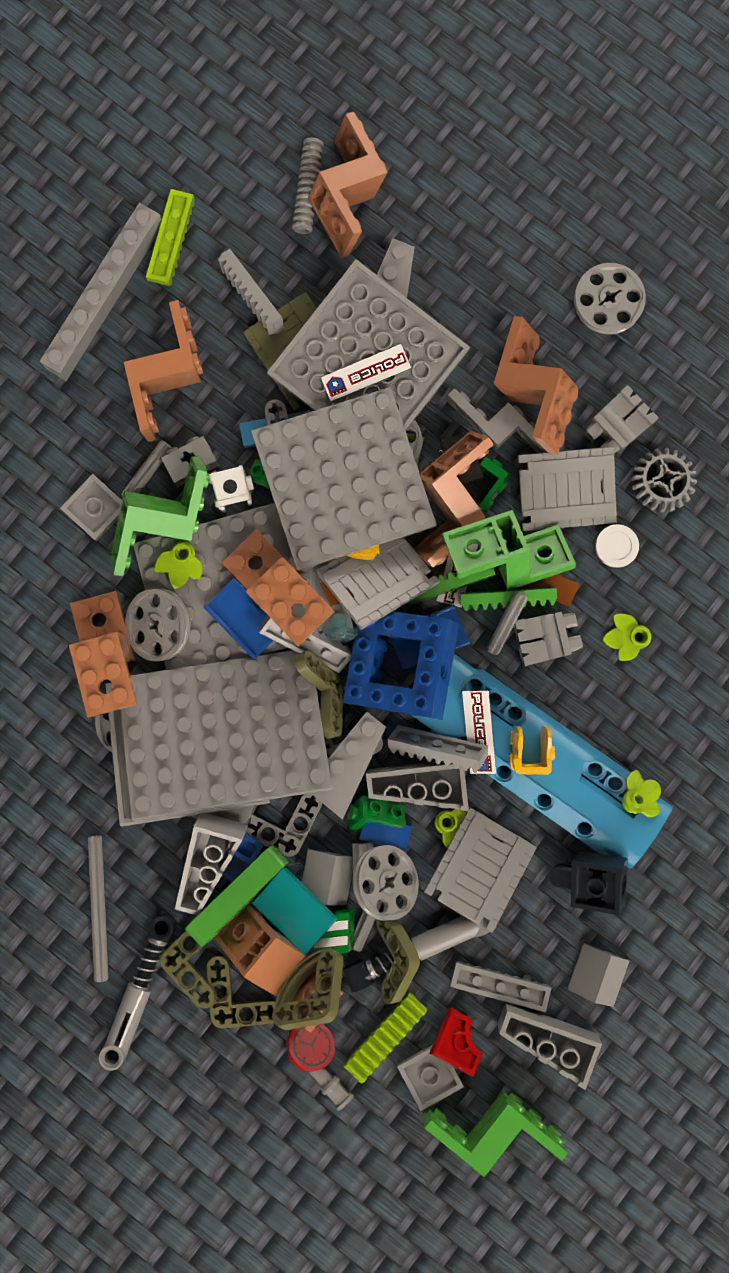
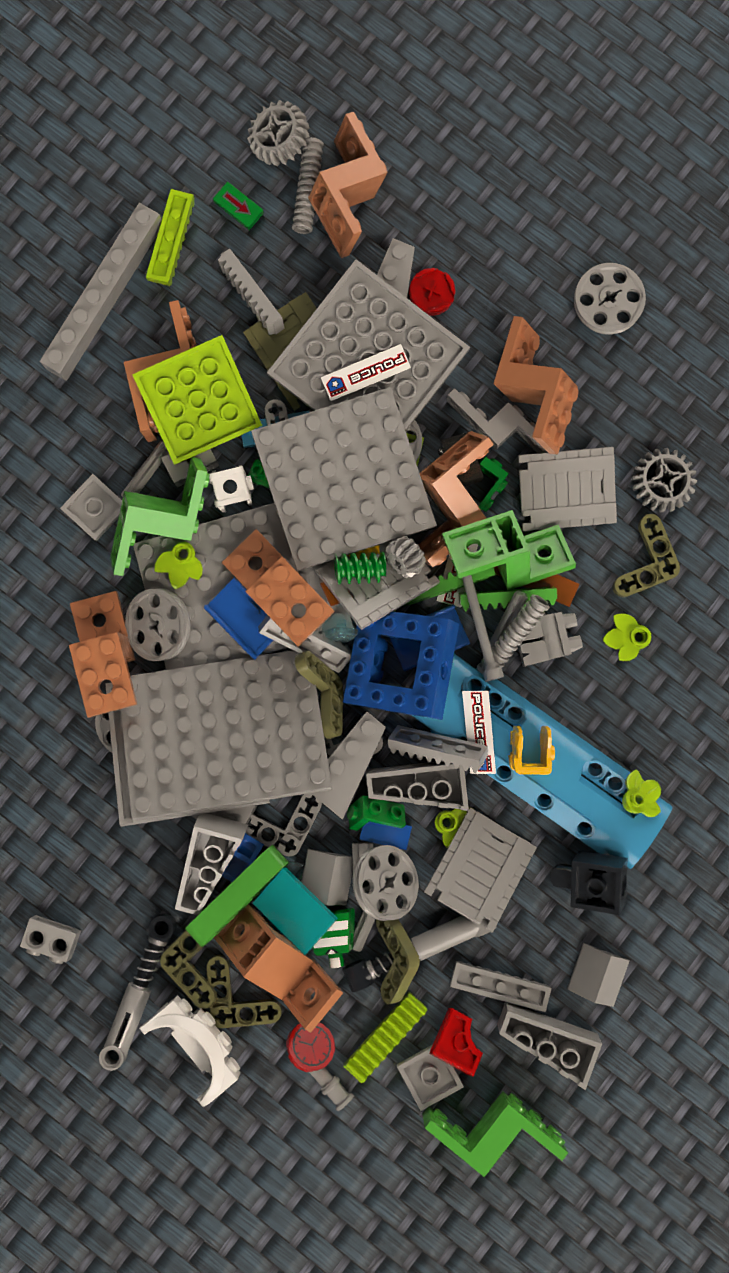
(51, 932): none -> light grey brick
(98, 913): light grey axle -> none
(197, 399): none -> lime plate
(202, 1043): none -> white piece
(238, 205): none -> green tile
(272, 130): none -> light grey gear
(326, 1001): olive beam -> none
(360, 567): none -> green piece
(405, 556): none -> light grey gear
(432, 291): none -> red tile
(492, 669): none -> light grey piece
(517, 631): none -> light grey piece
(611, 424): light grey hips -> none
(617, 546): white piece -> none
(656, 567): none -> olive beam

